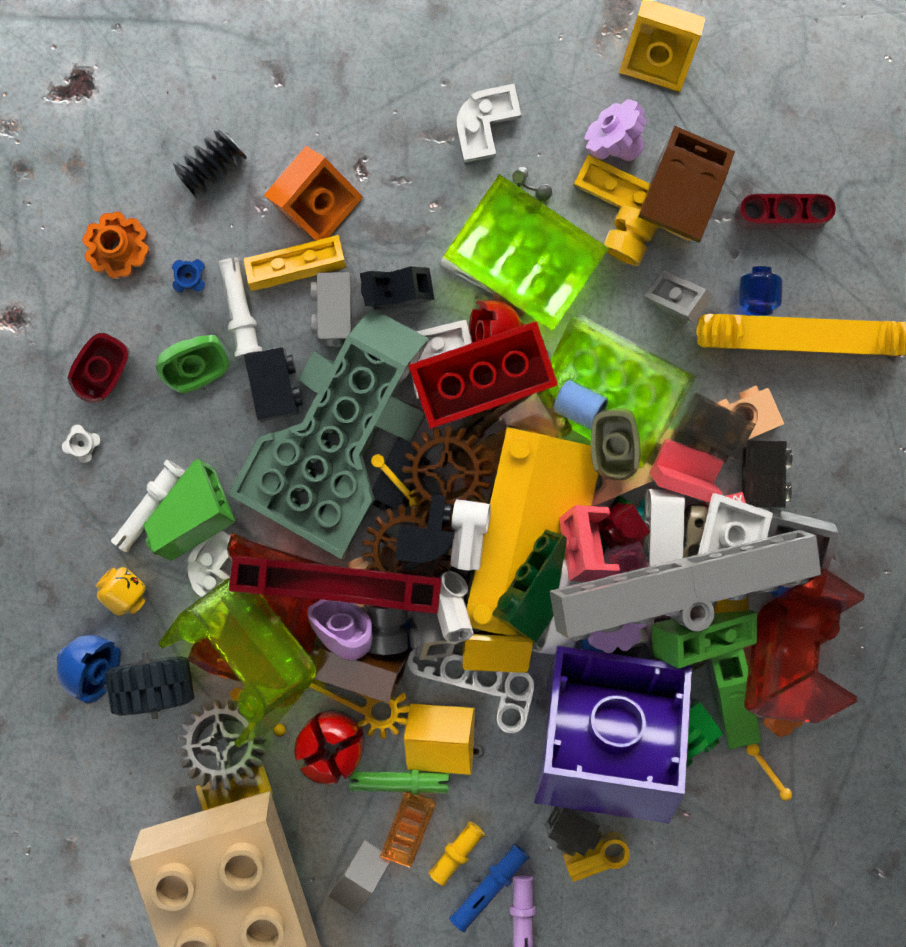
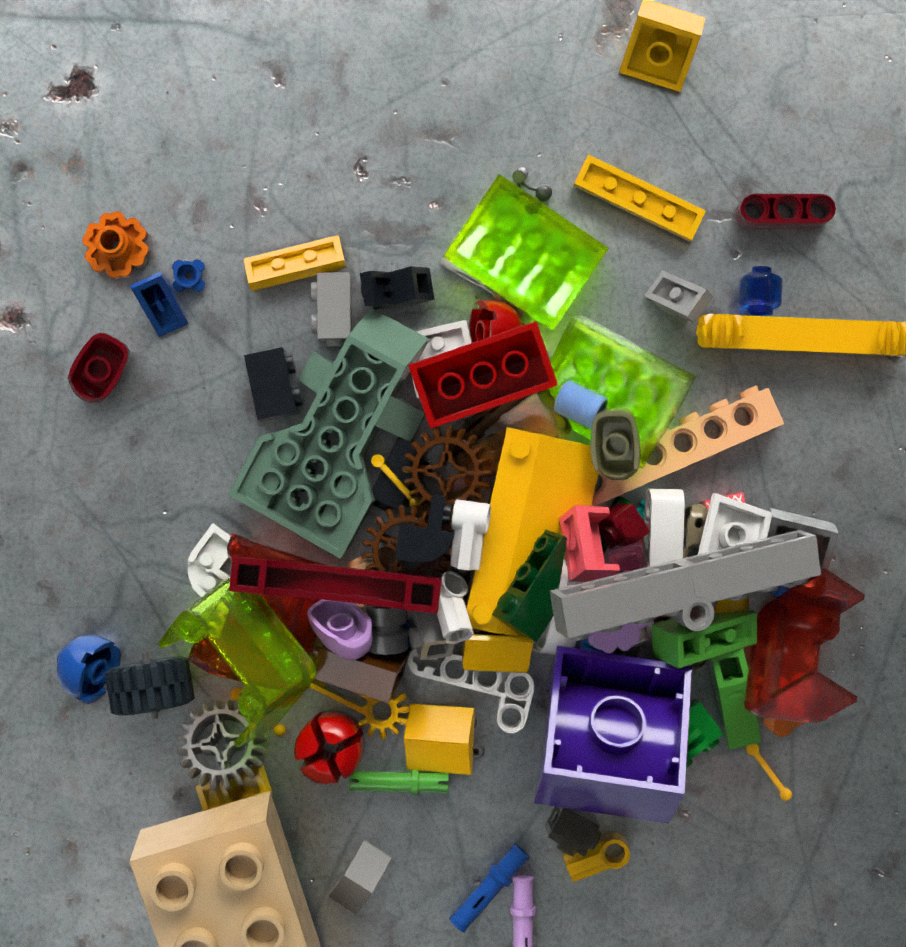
(78, 434): white plate -> none
(121, 591): yellow head -> none
(156, 493): white pin -> none
(160, 303): none -> blue slope
(189, 513): bright green slope -> none
(192, 363): bright green piece -> none
(208, 161): black piece -> none
(241, 323): white pin -> none
(313, 194): orange slope -> none
(420, 803): clear orange slope -> none
(456, 853): yellow pin -> none
(477, 115): white plate -> none
(617, 132): lavender plant -> none
(629, 237): yellow wheel -> none
(686, 184): reddish brown slope -> none
(686, 470): coral panel -> none
(714, 428): clear smoke brick -> none
(765, 473): clear smoke brick -> none

